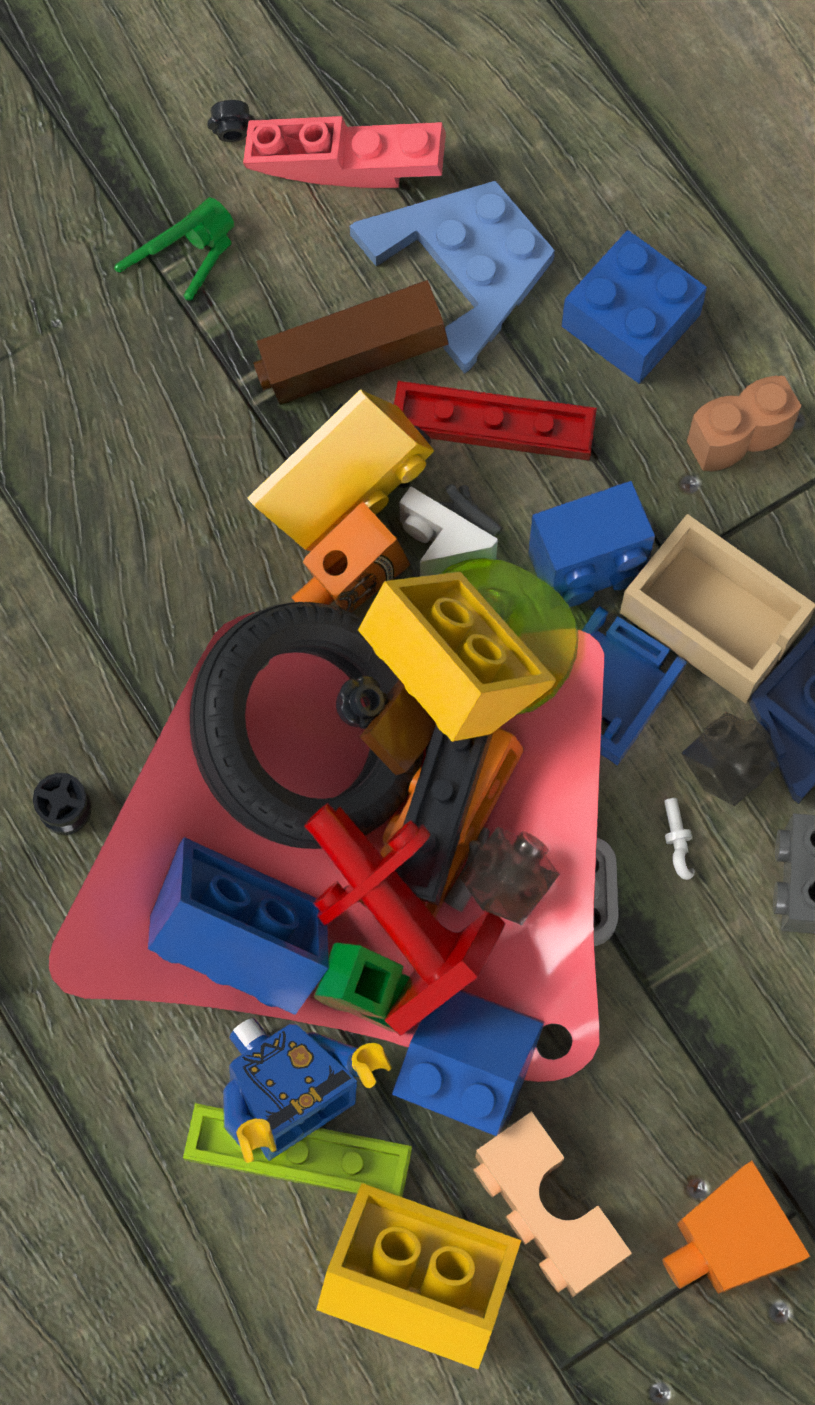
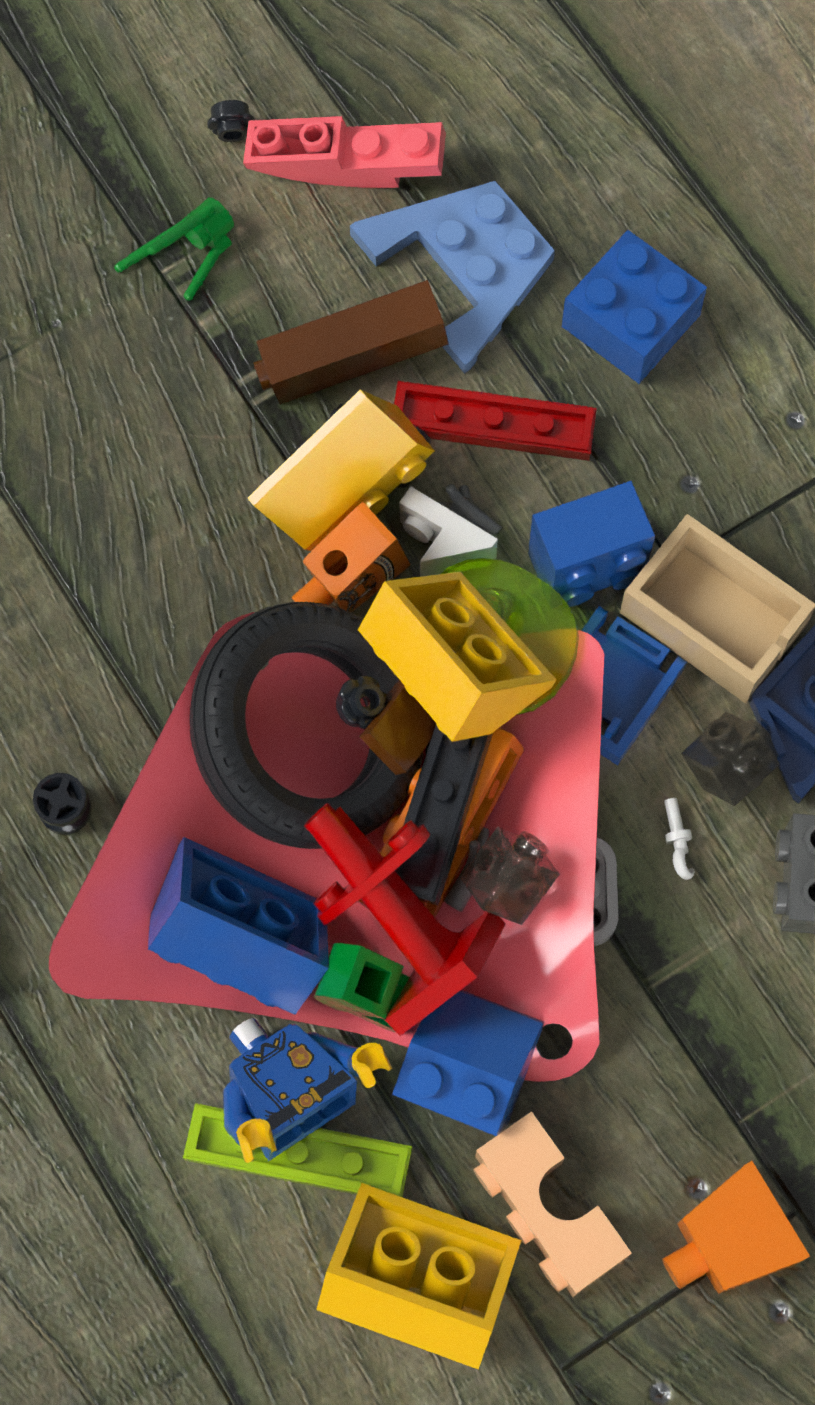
(743, 423): nougat brick -> none

